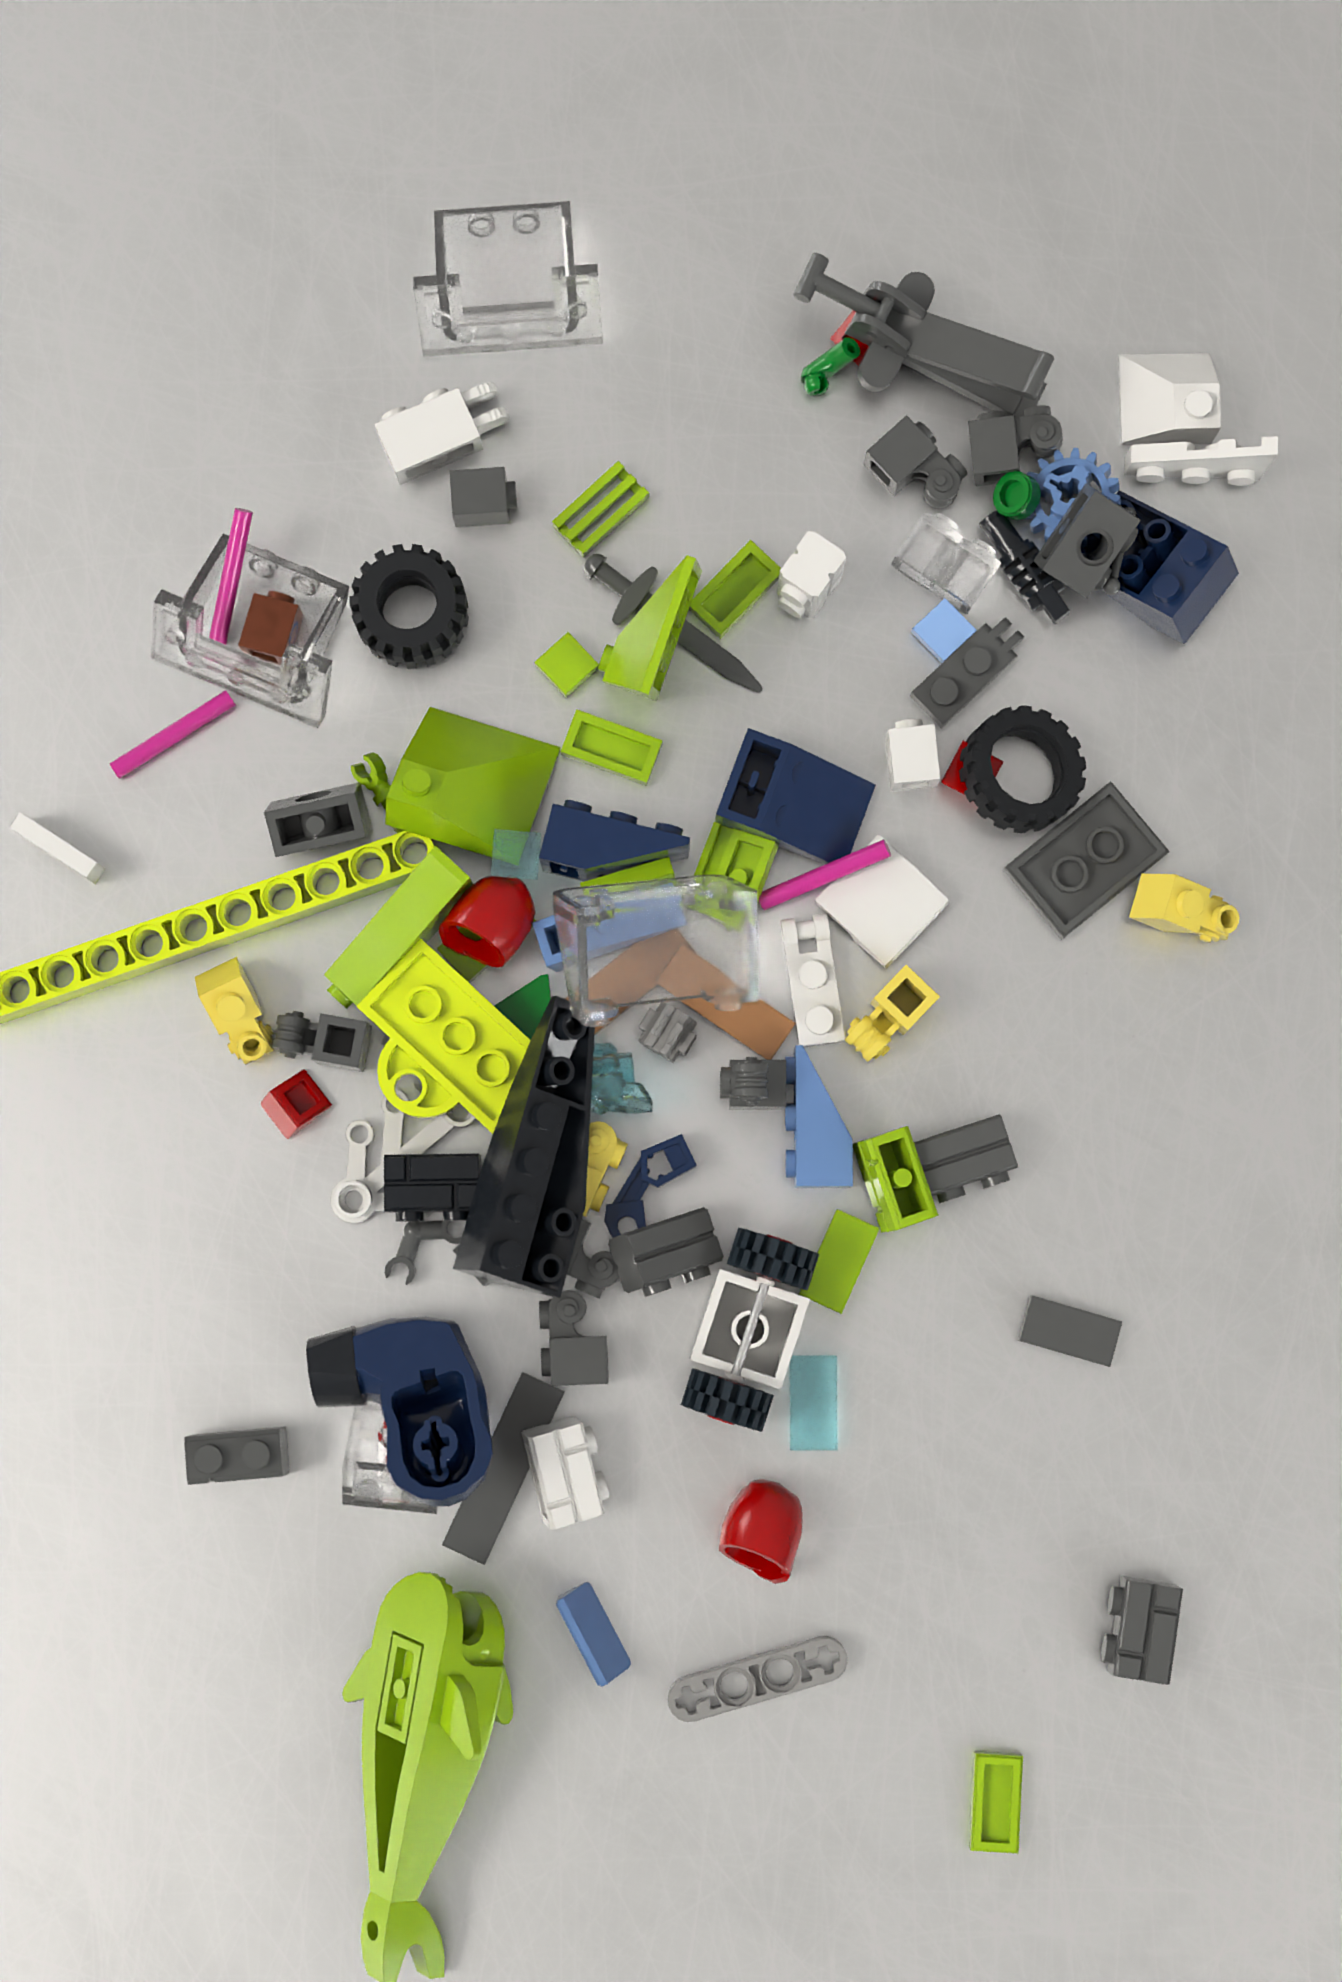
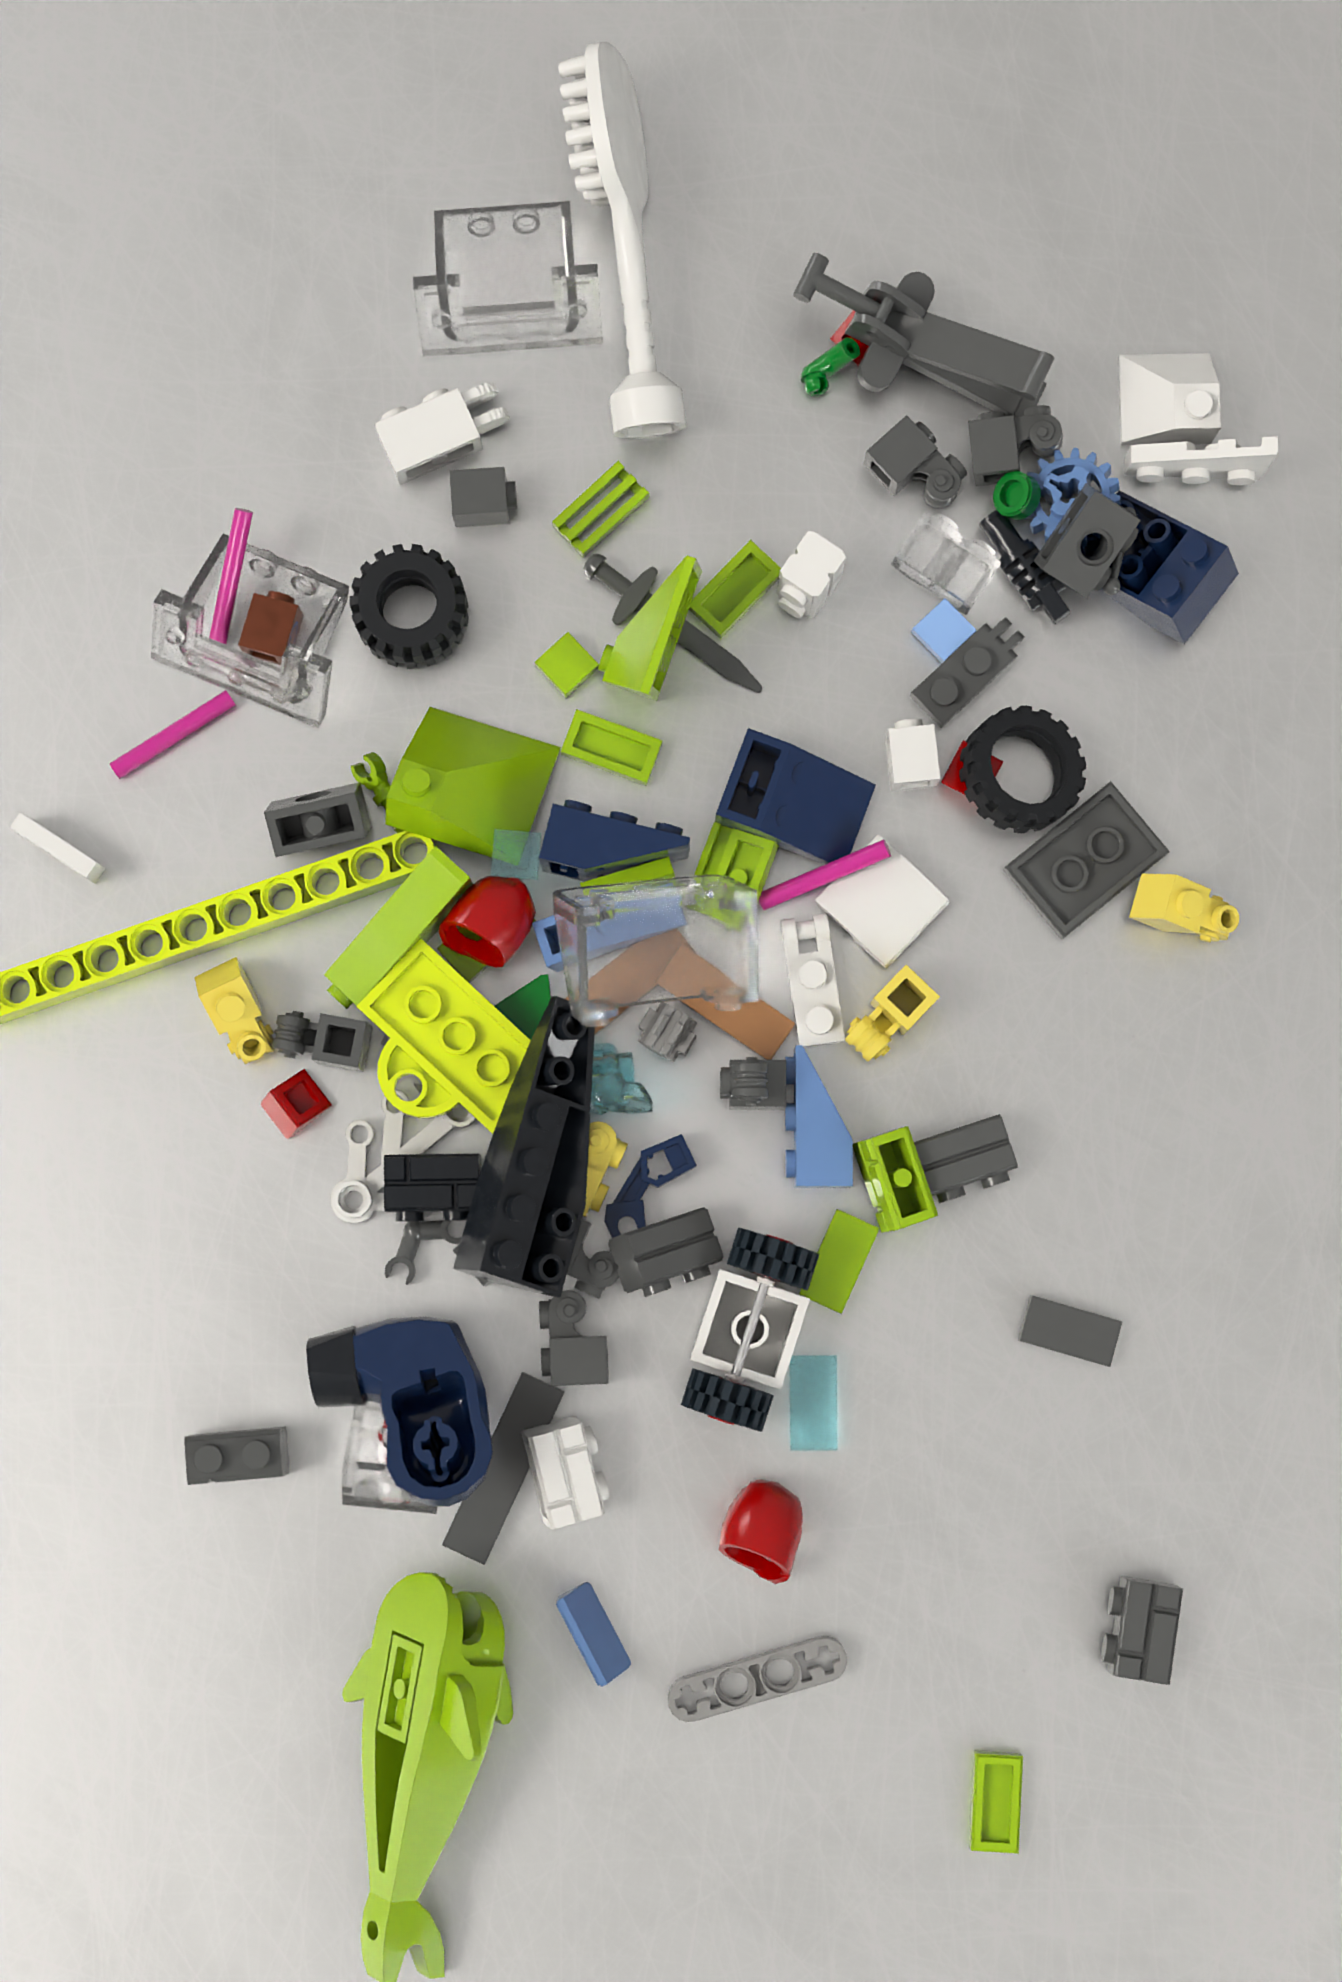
(615, 173): none -> white piece

